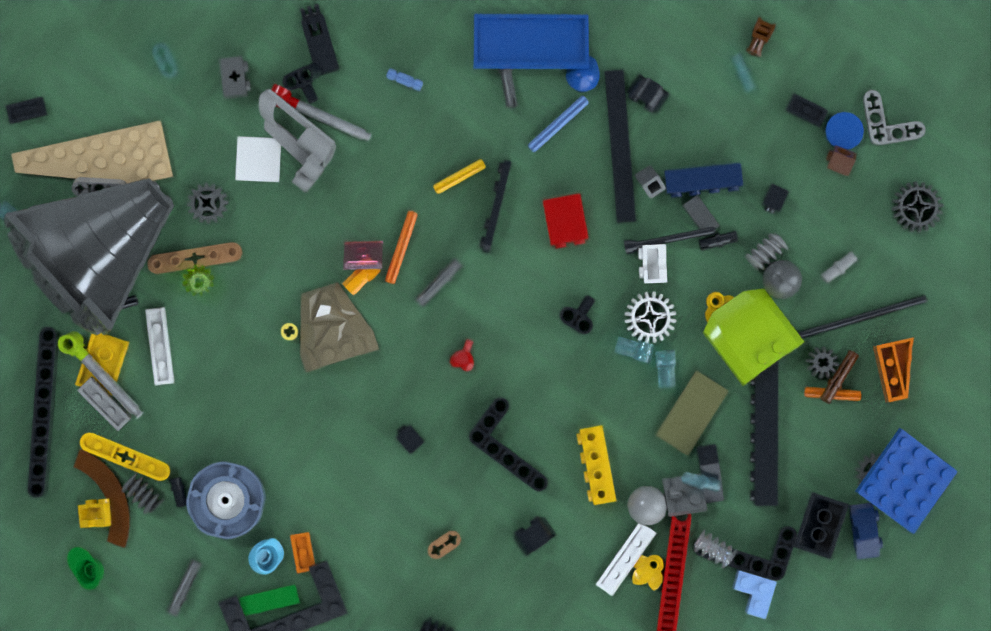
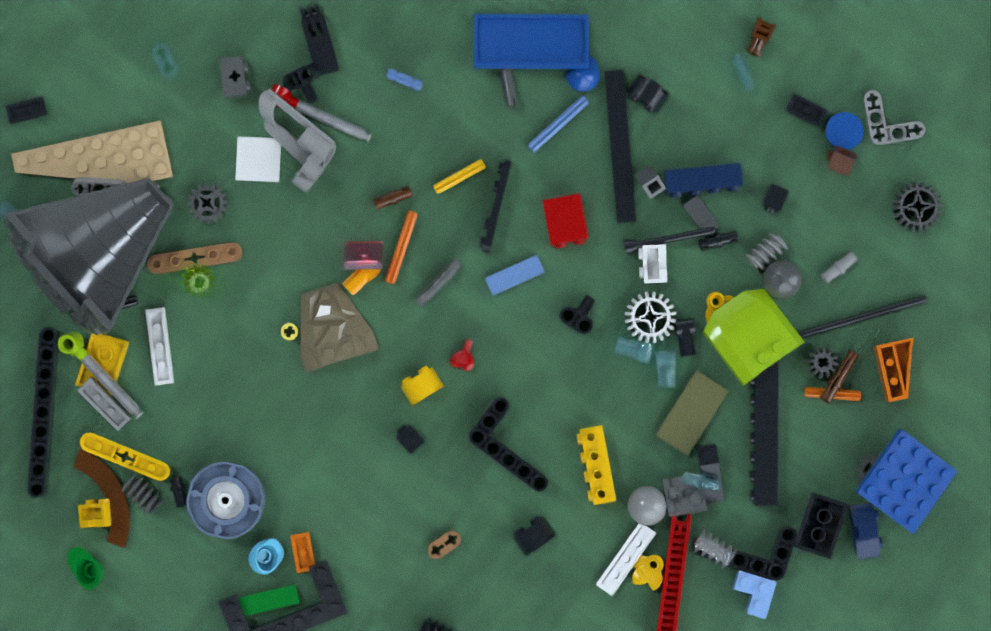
(183, 588): dark grey pin -> none
(392, 197): none -> reddish brown pin
(421, 385): none -> yellow cylinder
(514, 275): none -> medium blue tile
(685, 332): none -> black piece

